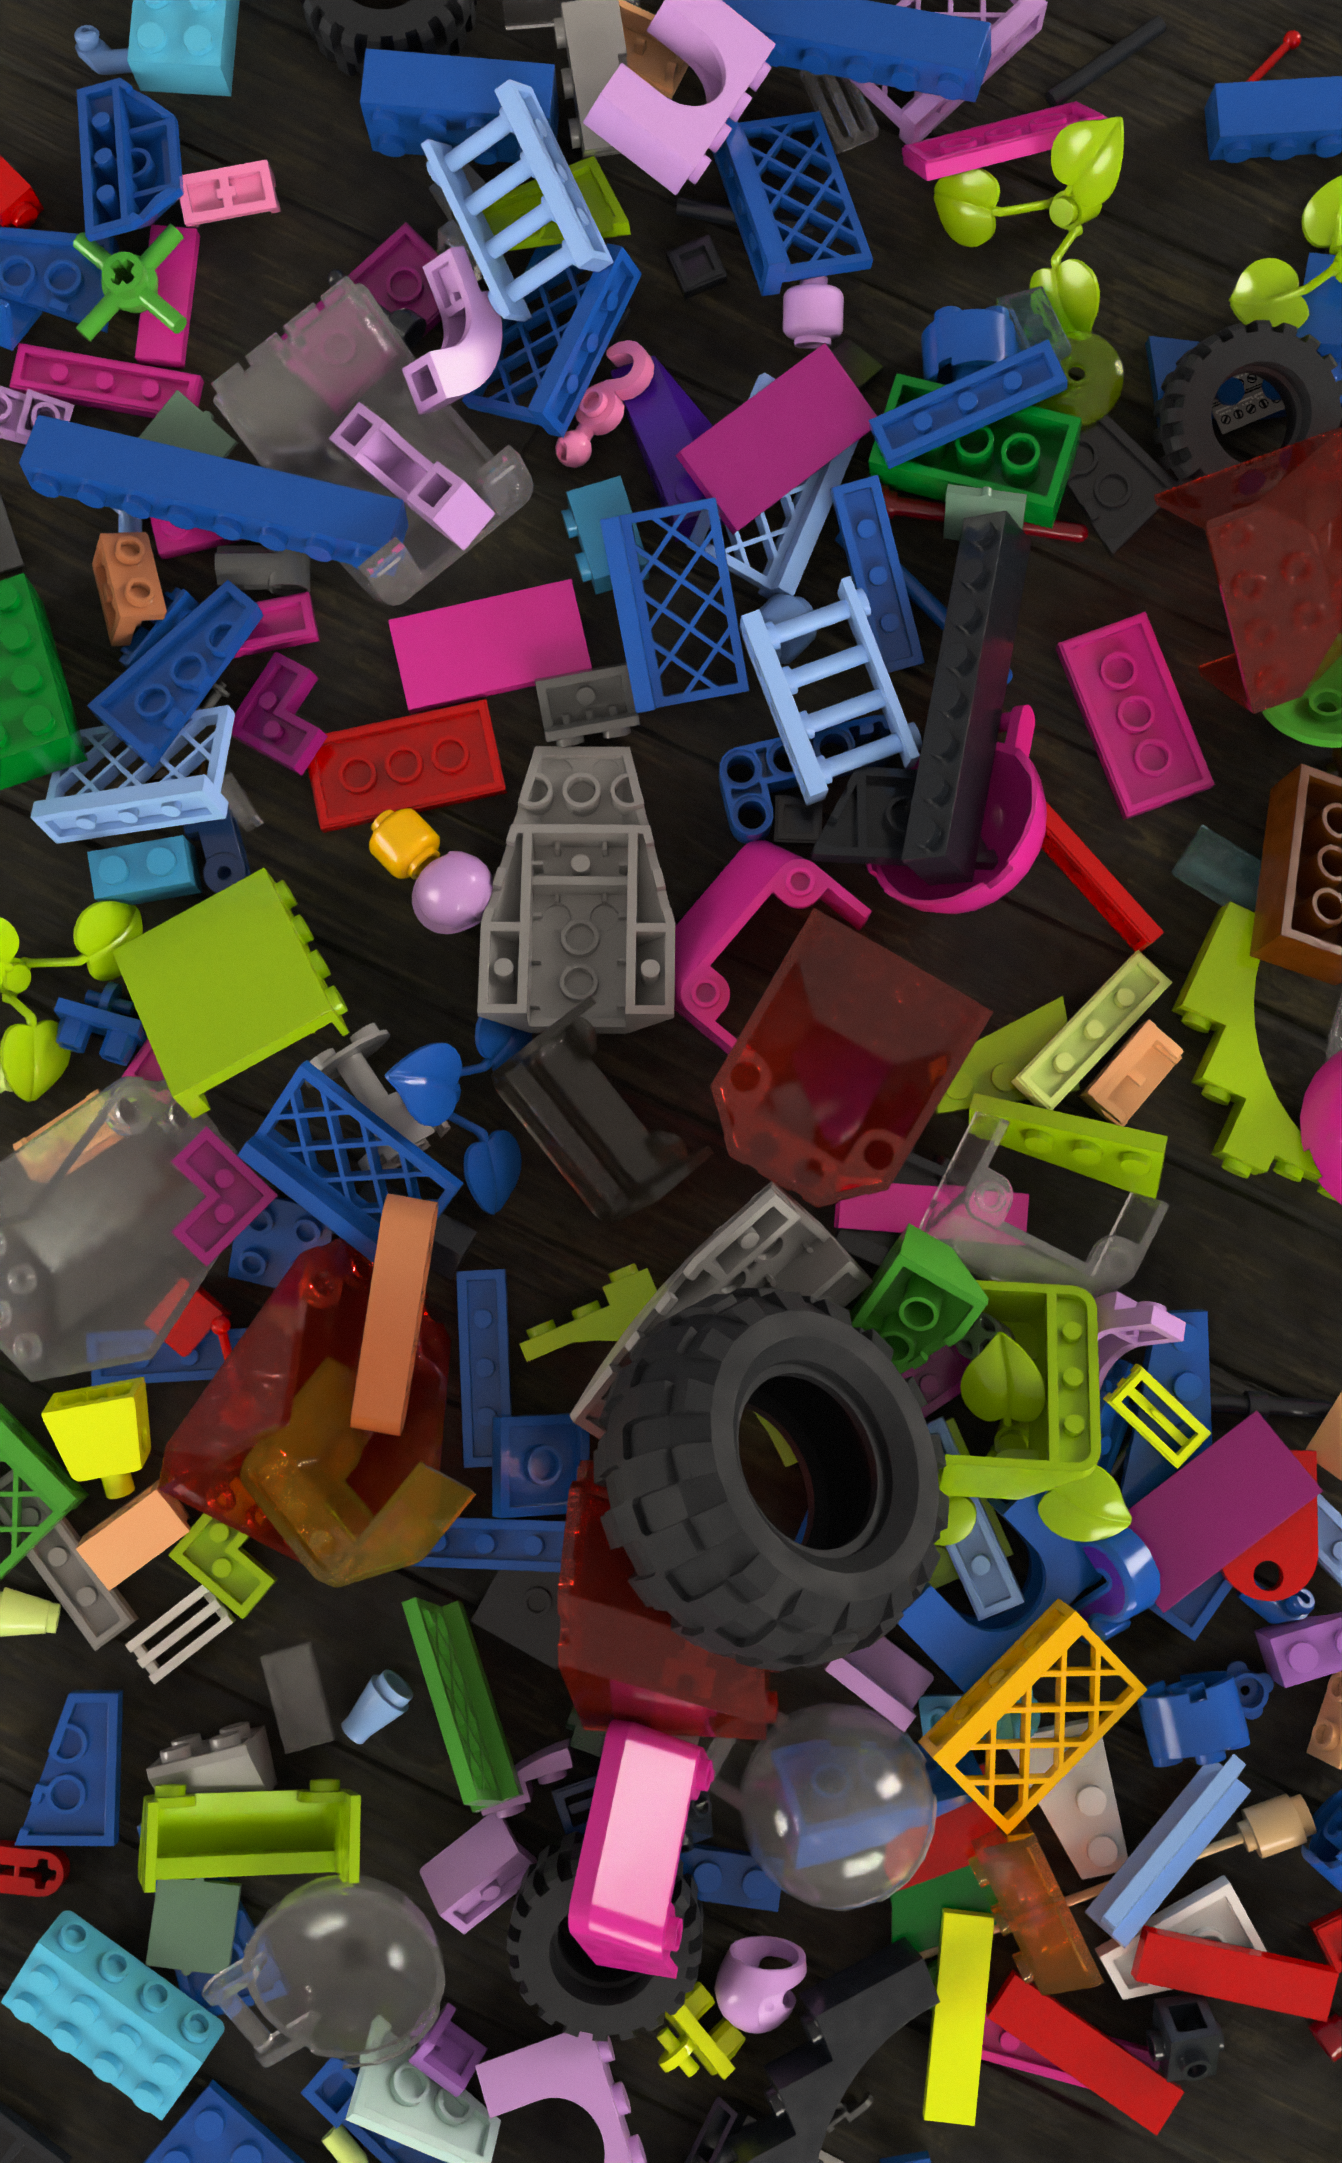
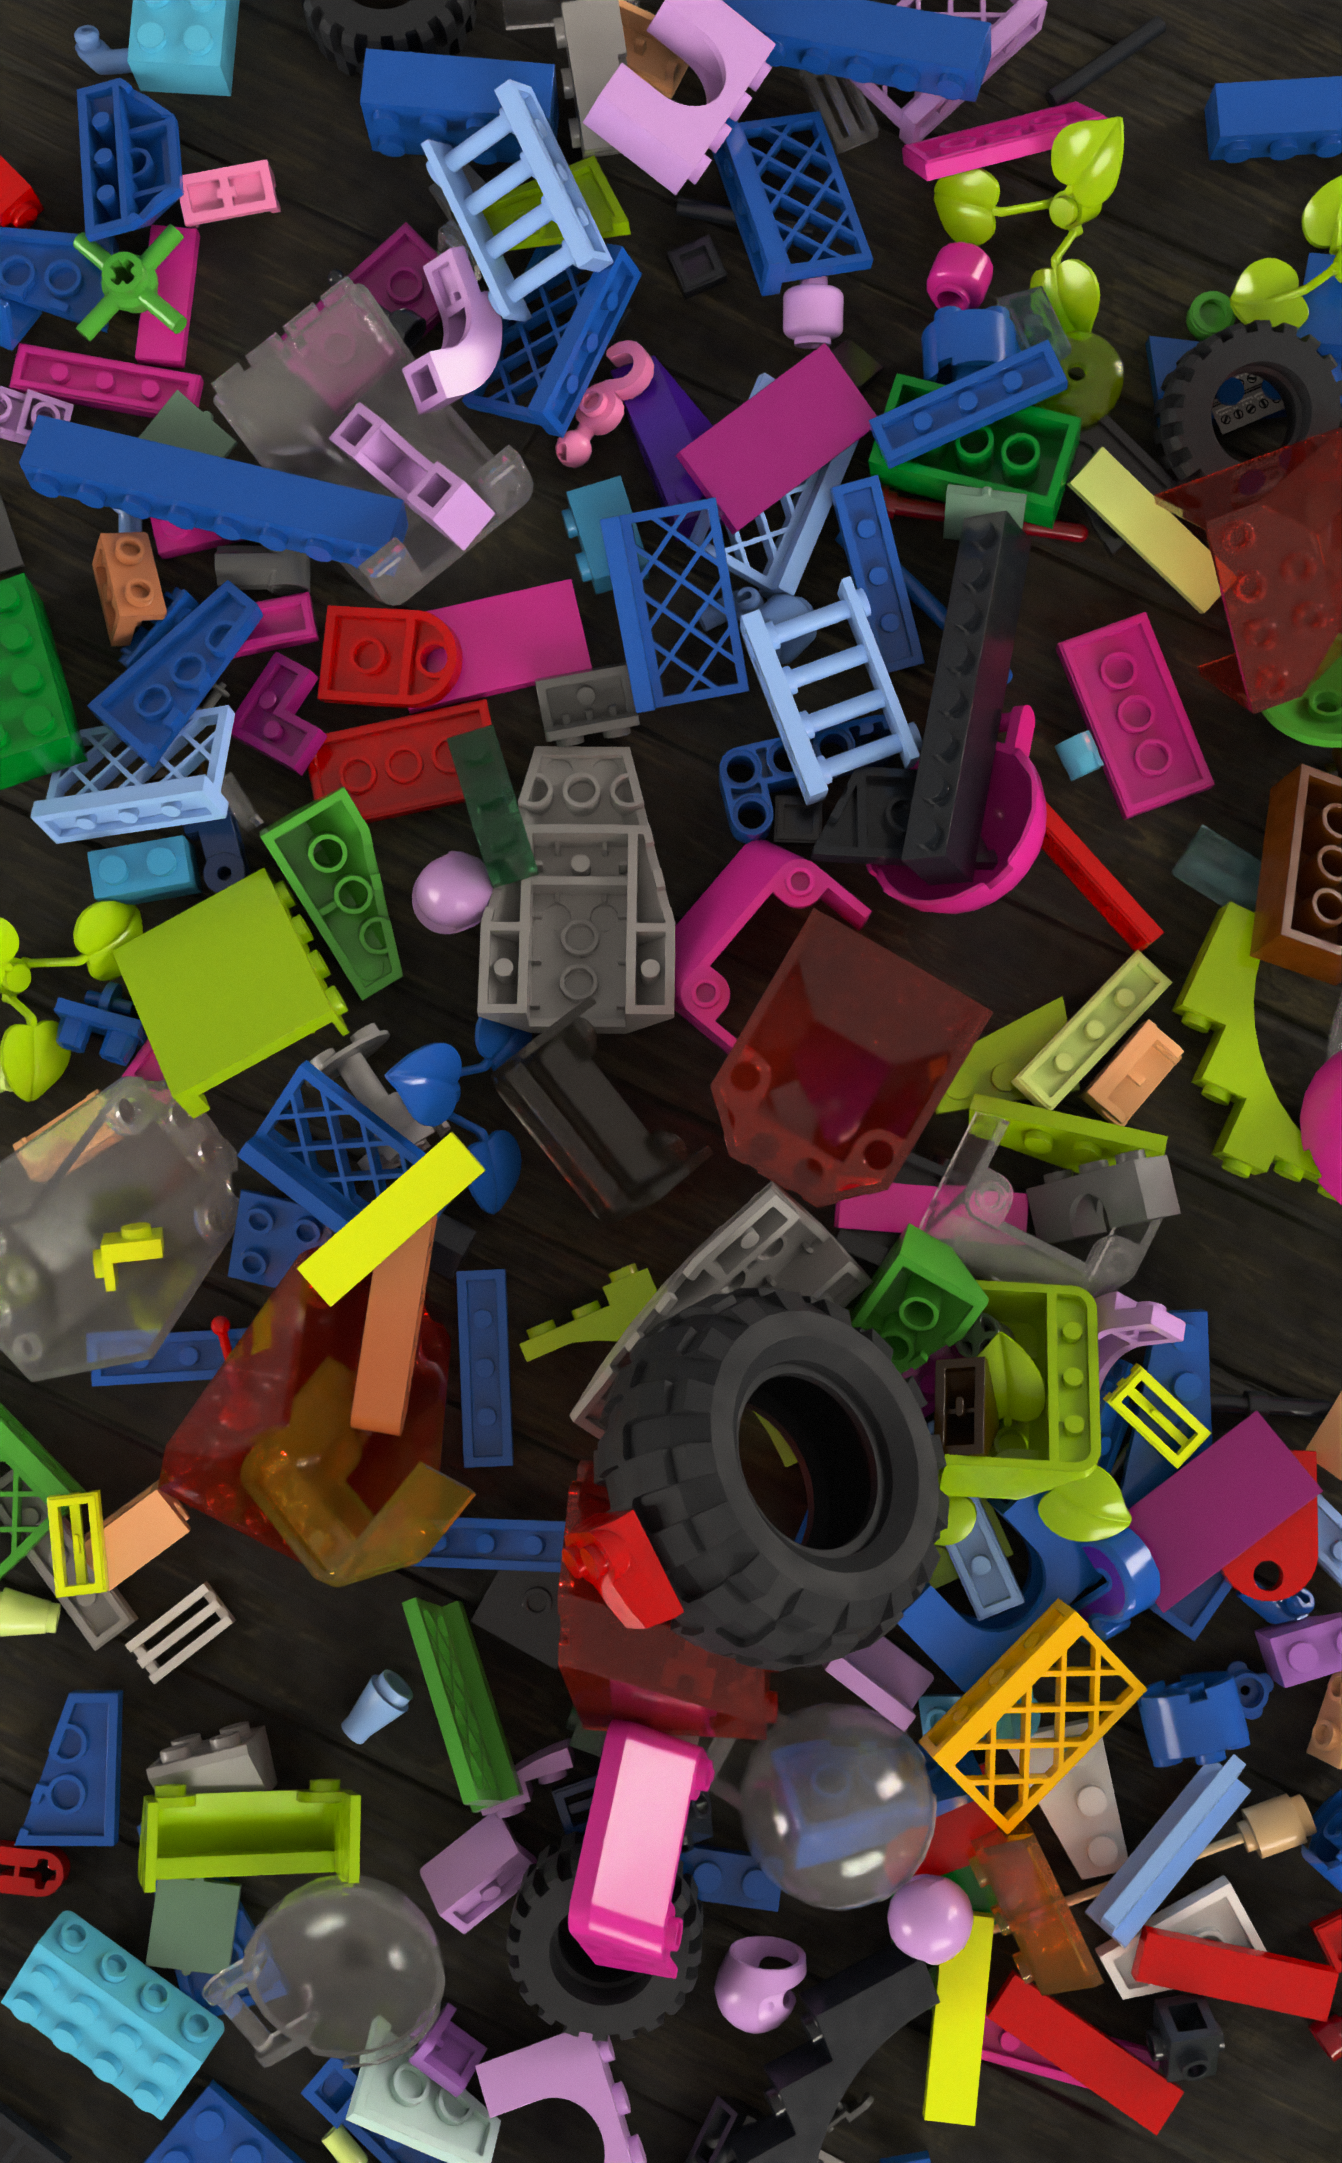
(74, 1502): none -> neon yellow tile
(102, 1432): neon yellow torso -> none
(132, 1243): none -> neon yellow bracket
(195, 1322): red panel -> none
(221, 1565): lime plate -> none
(231, 1195): magenta plate -> none
(298, 1697): clear tile -> none
(335, 874): none -> bright green wedge
(383, 657): none -> red tile
(391, 1219): none -> neon yellow tile
(403, 842): yellow head -> none
(492, 806): none -> clear green arch
(535, 1463): blue plate -> none
(623, 1567): none -> red slope
(711, 2048): neon yellow hips -> none
(745, 600): none -> medium blue arm
(930, 1918): none -> lavender helmet
(960, 276): none -> dark pink head
(965, 1406): none -> dark brown slope
(1079, 755): none -> medium azure hose
(1130, 1191): none -> dark grey arch
(1148, 528): none -> yellowish green tile
(1209, 314): none -> bright green tile
(1290, 42): red hinge -> none

